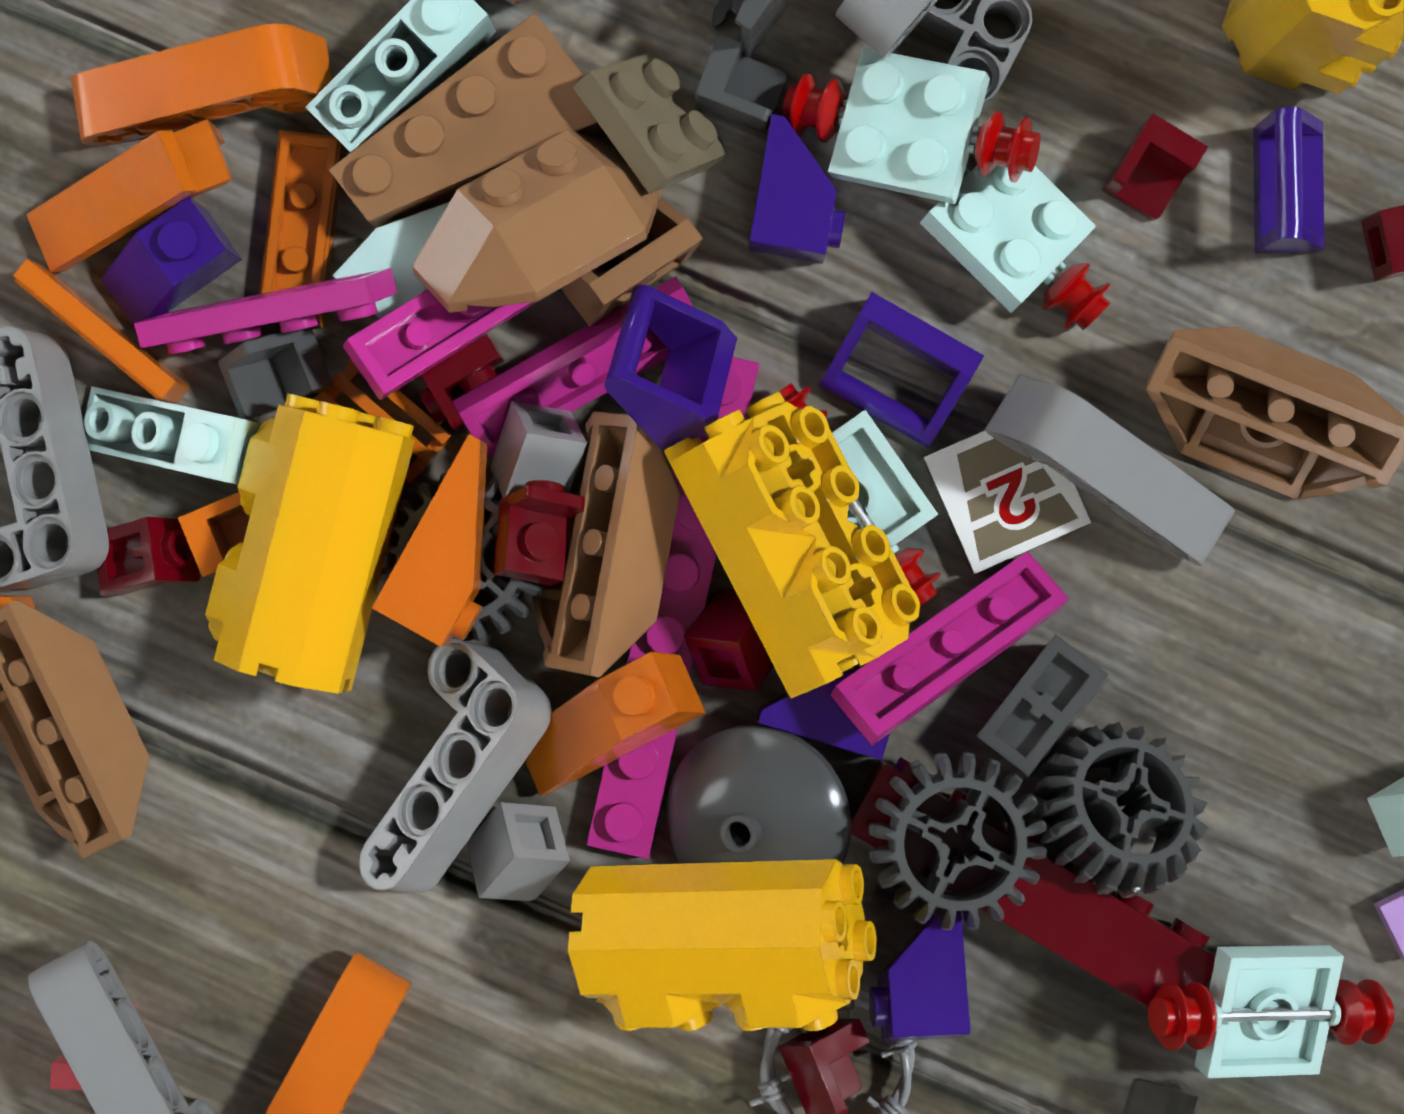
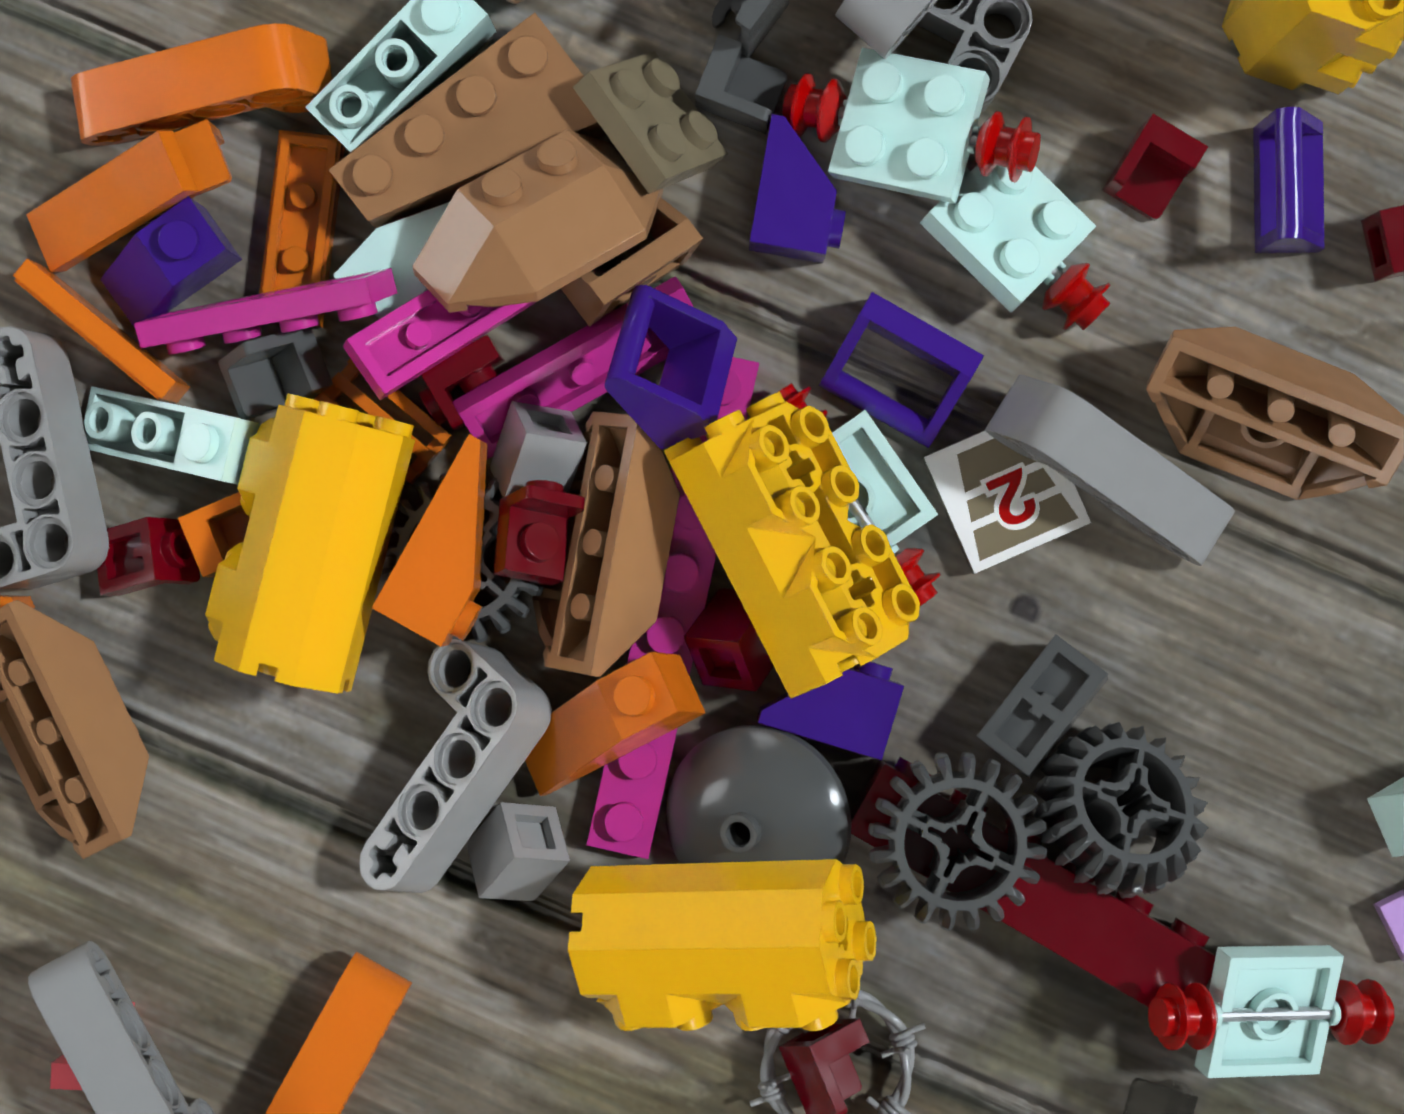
(924, 987): dark purple slope -> none
(949, 648): dark pink plate -> none

